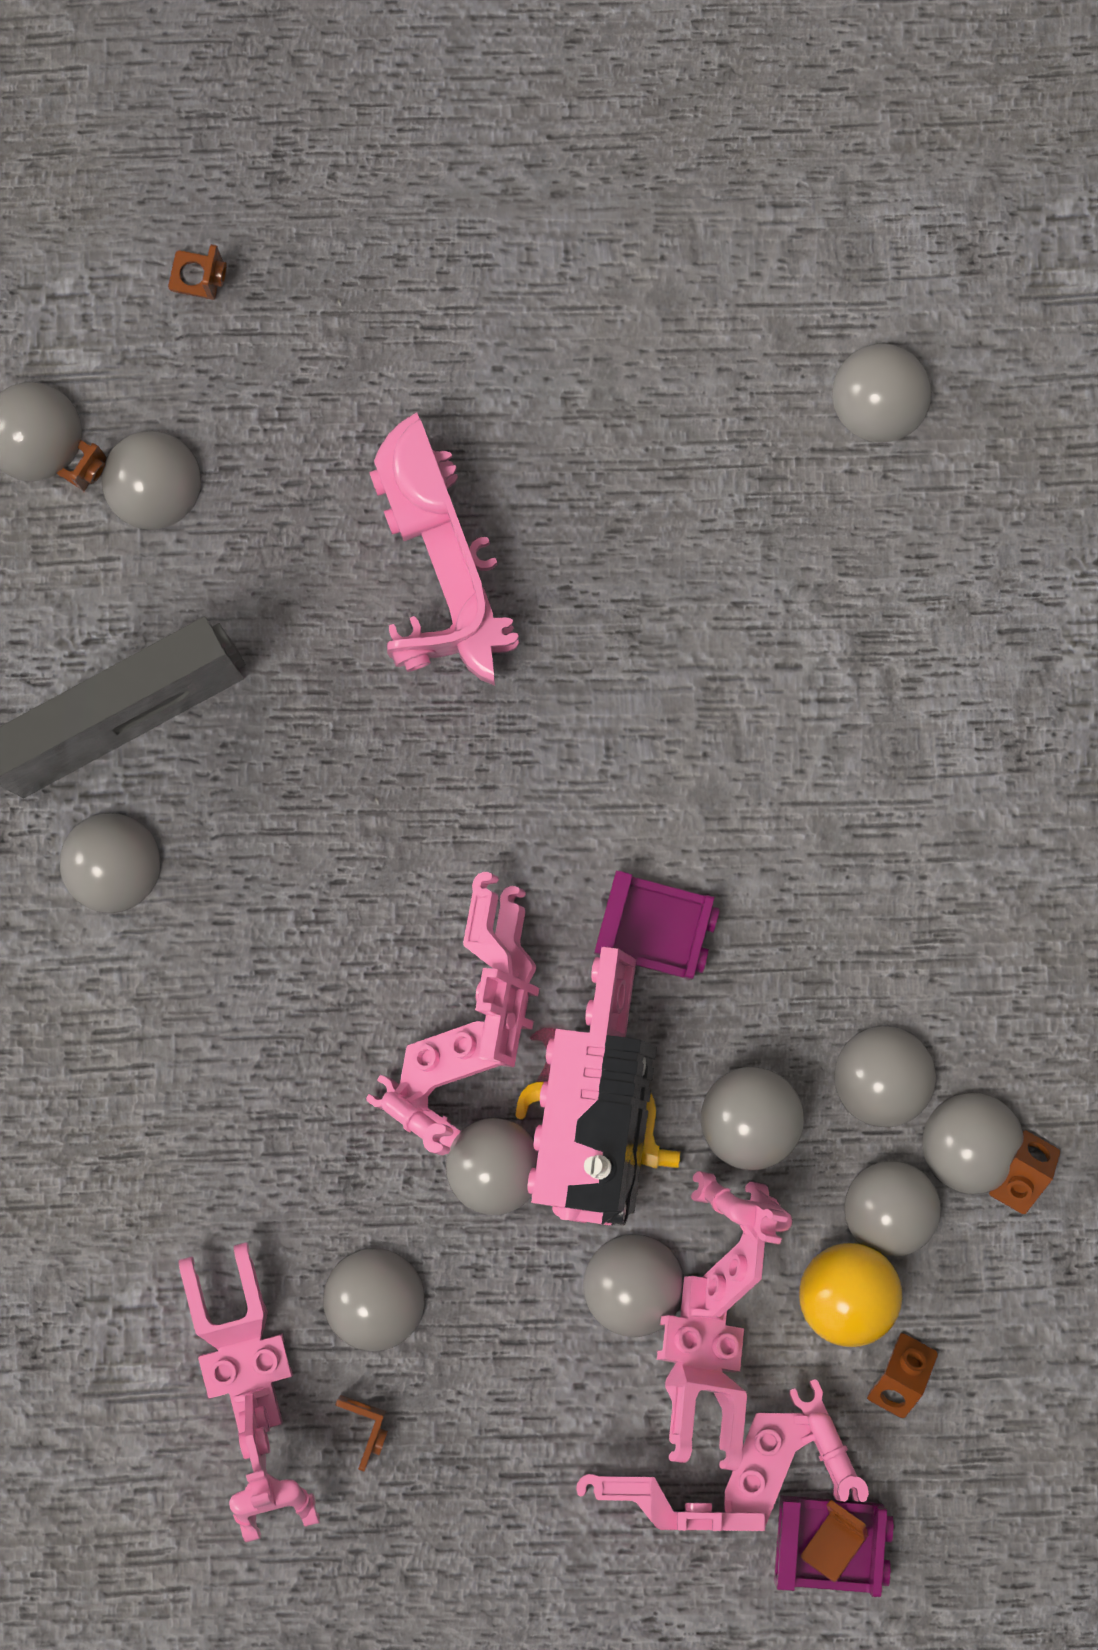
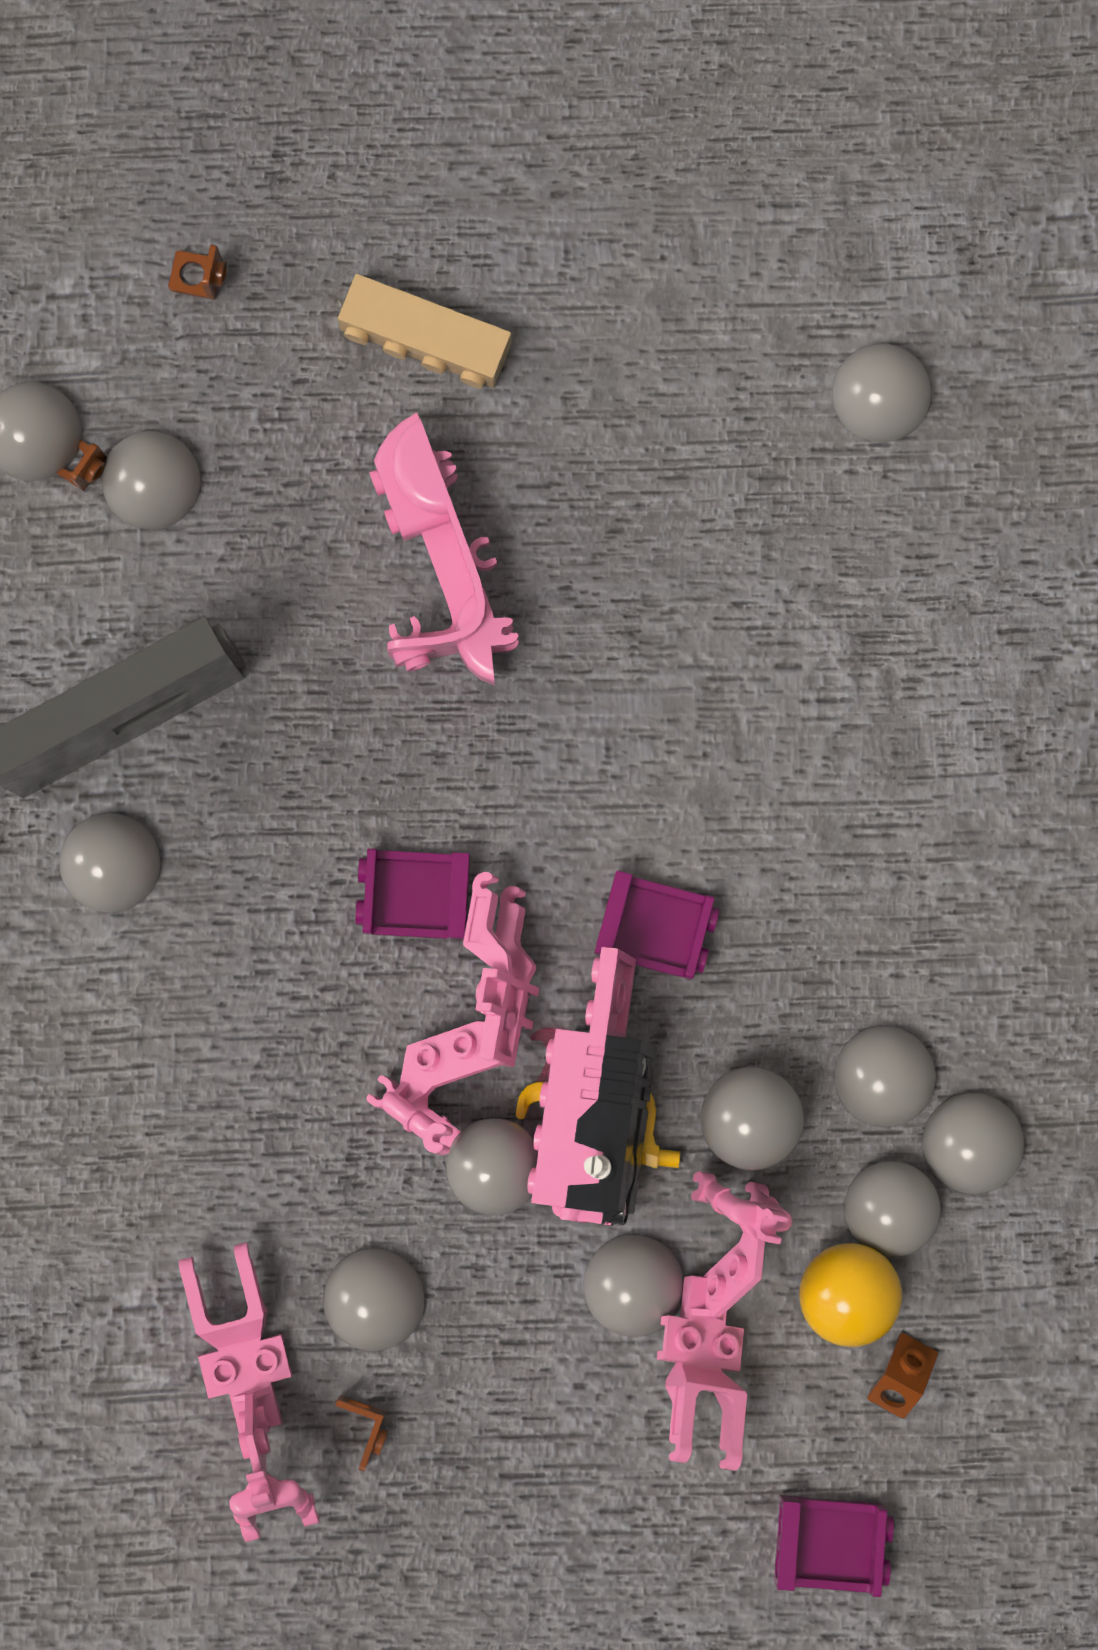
(414, 894): none -> magenta panel
(424, 331): none -> tan brick
(756, 1482): bright pink piece -> none
(835, 1542): dark orange bracket -> none
(1027, 1175): dark orange bracket -> none

